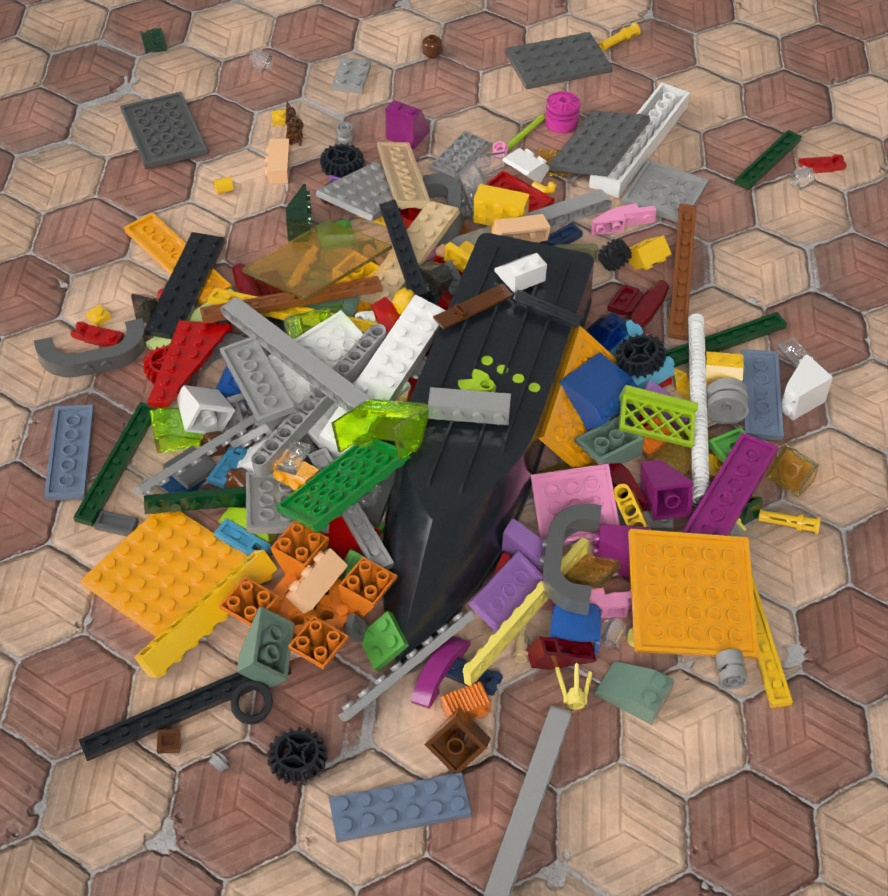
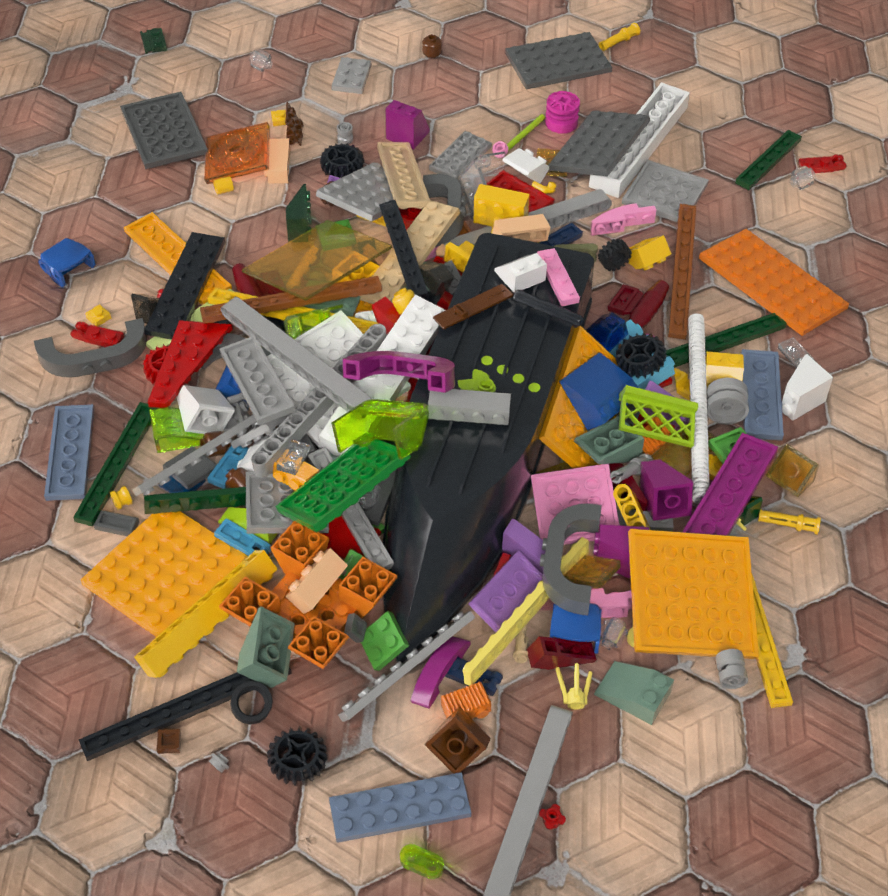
(64, 258): none -> blue piece
(121, 498): none -> yellow wheel
(249, 159): none -> clear orange piece
(423, 860): none -> clear neon green plate
(437, 370): none -> magenta arch
(551, 823): none -> red plate
(559, 278): none -> bright pink plate
(632, 468): none -> light grey pin
(774, 281): none -> orange plate

